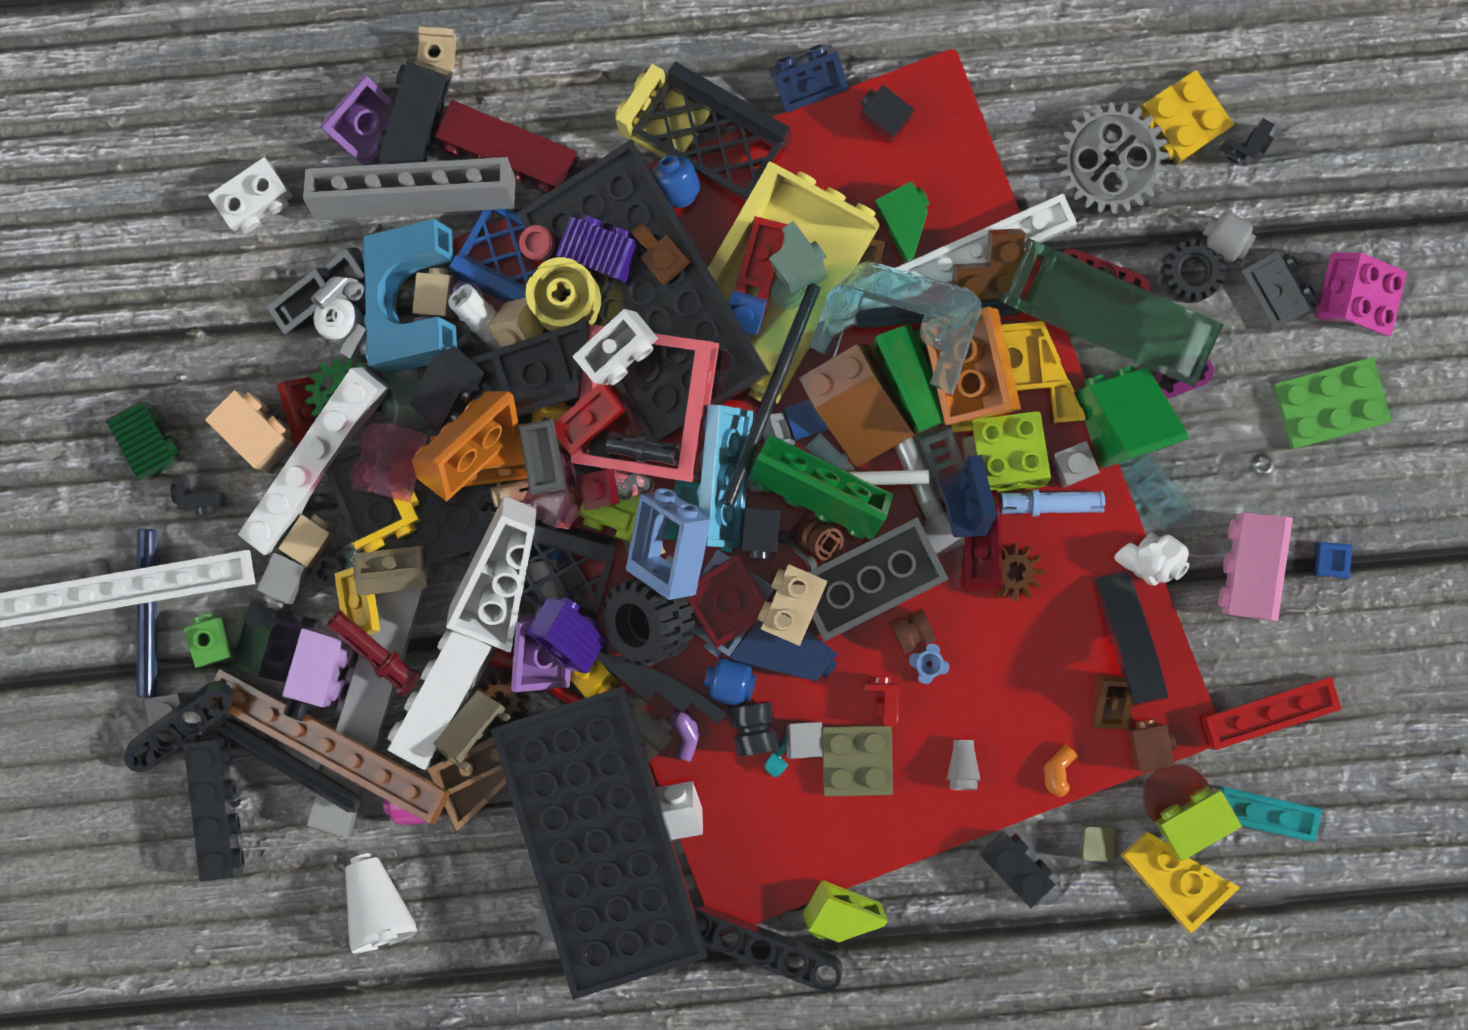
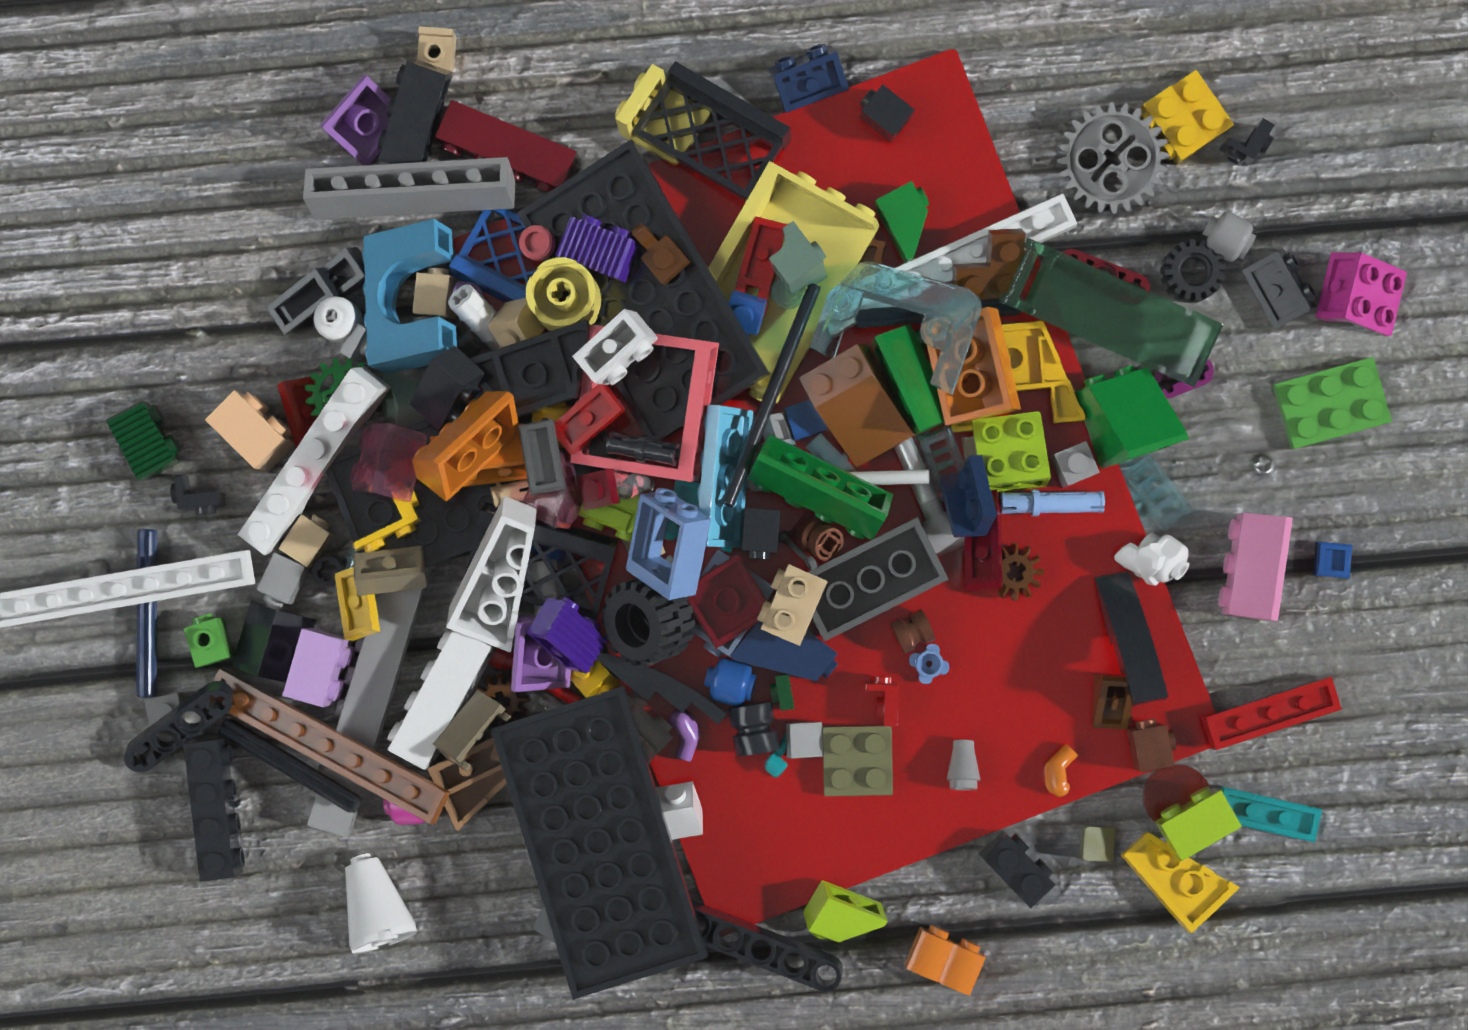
(251, 196): white brick -> none
(296, 709): black hand -> none
(339, 288): light grey arm -> none
(385, 662): dark red pin -> none
(677, 180): blue head -> none
(781, 692): none -> dark green plate
(945, 960): none -> orange brick

